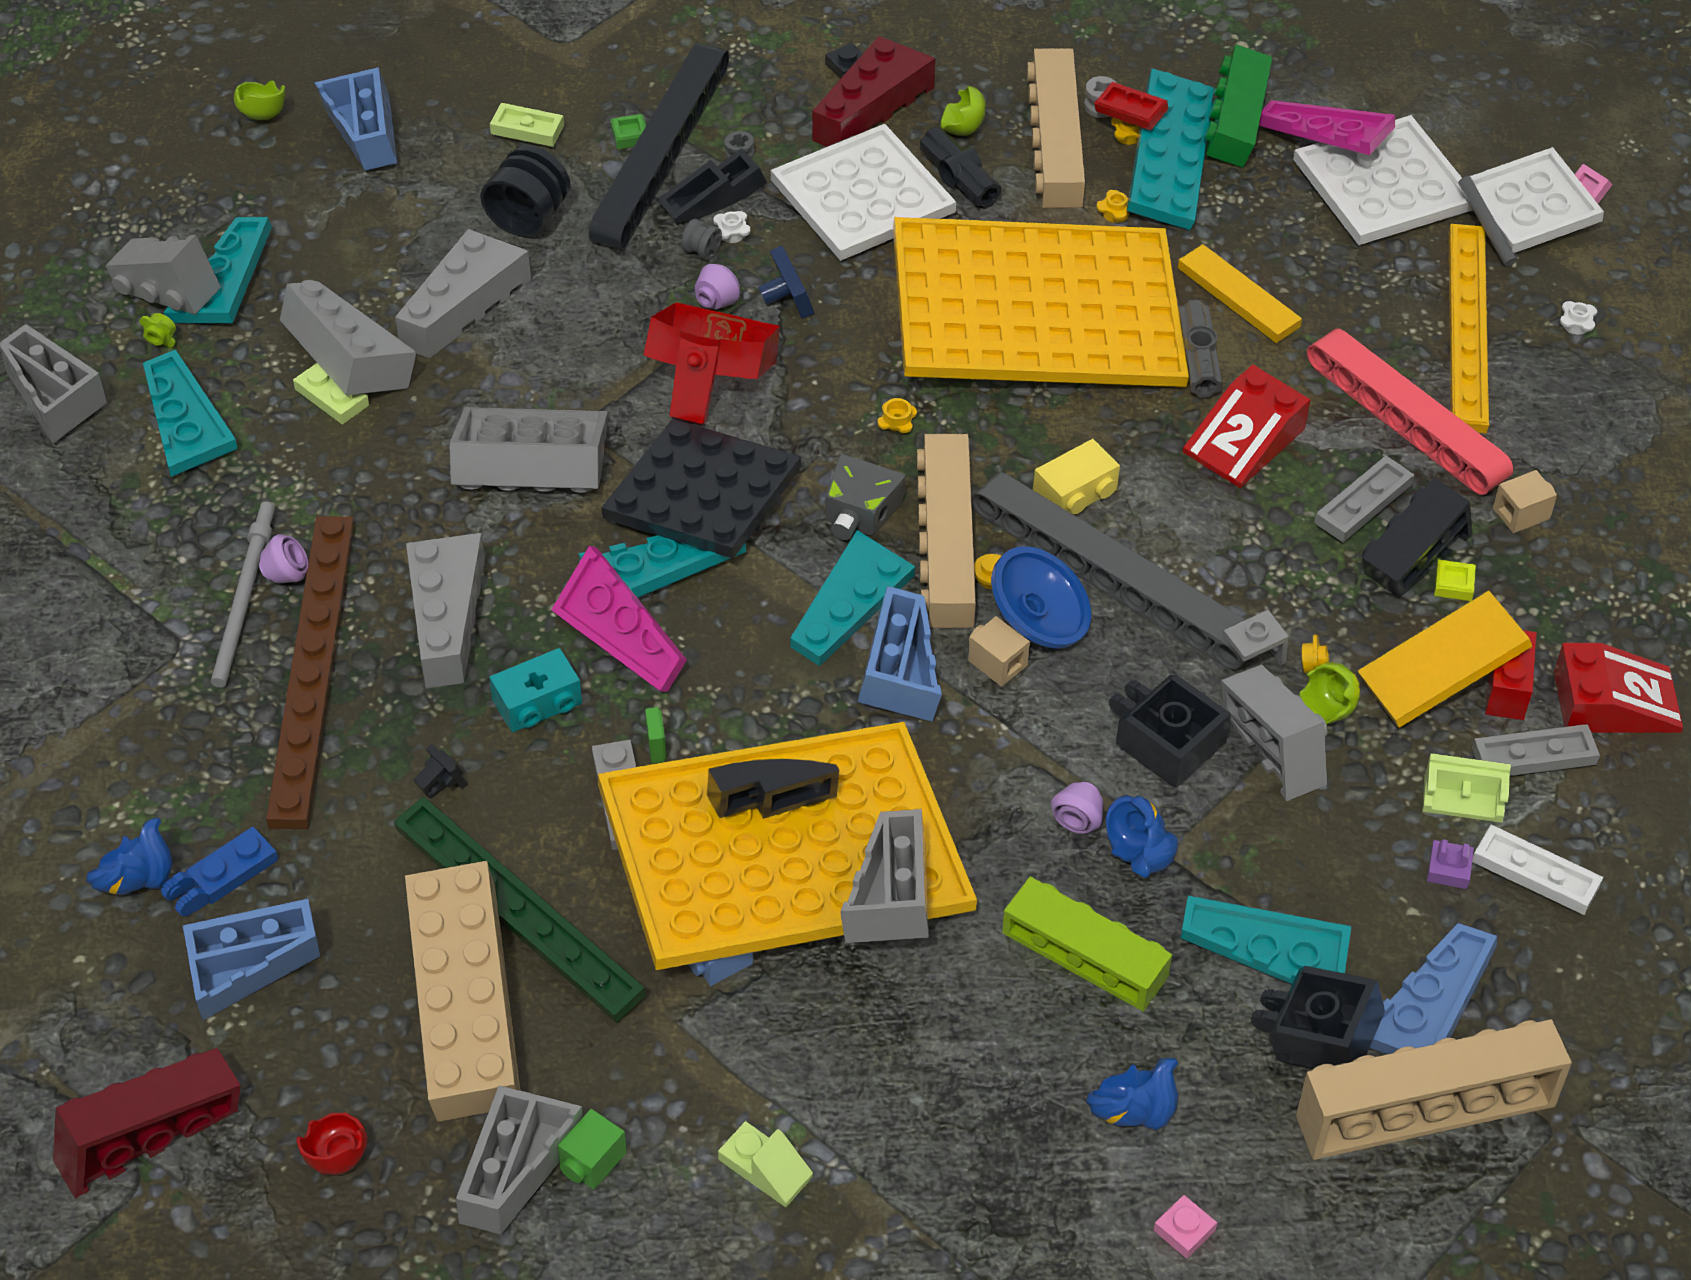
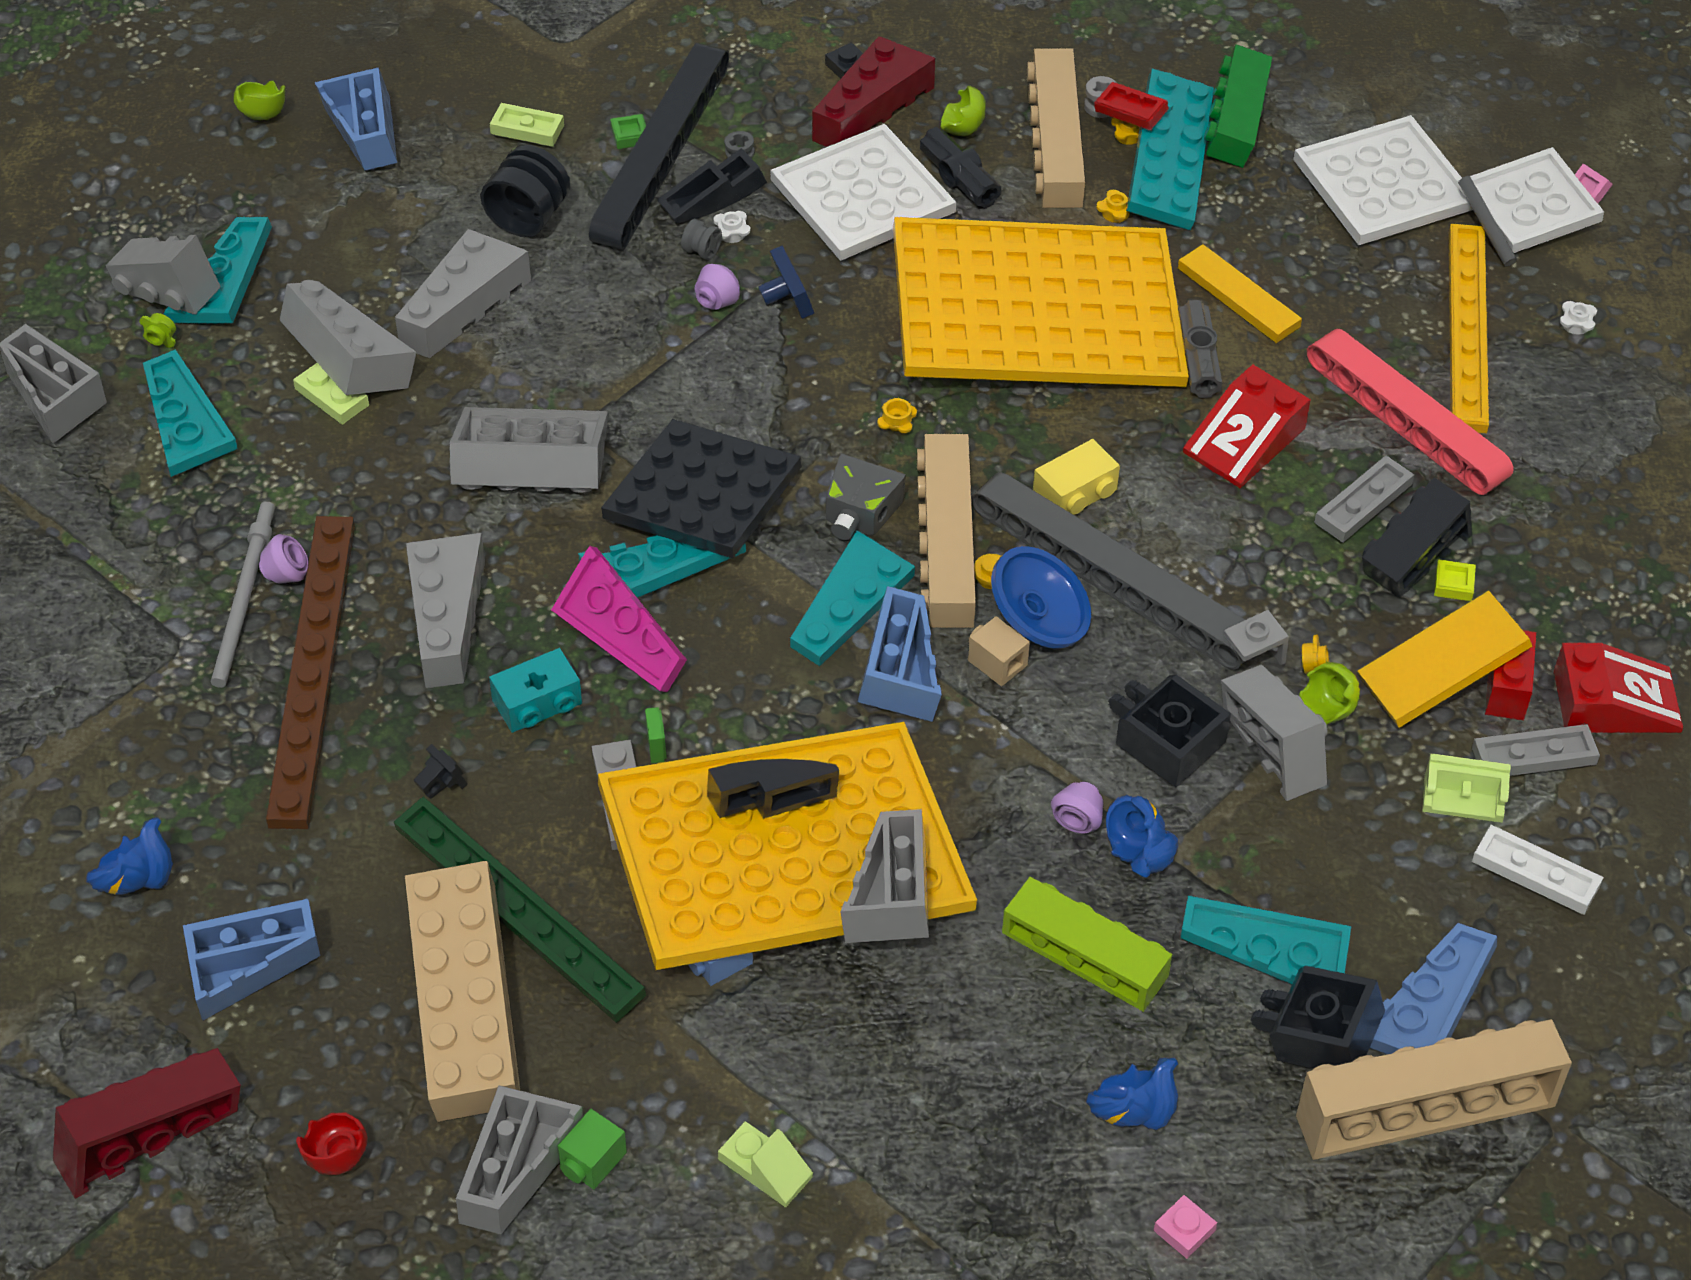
(220, 872): blue hinge -> none
(704, 346): red piece -> none
(1334, 126): dark pink wing -> none
(1450, 864): medium lavender tile -> none
(1525, 501): tan brick -> none

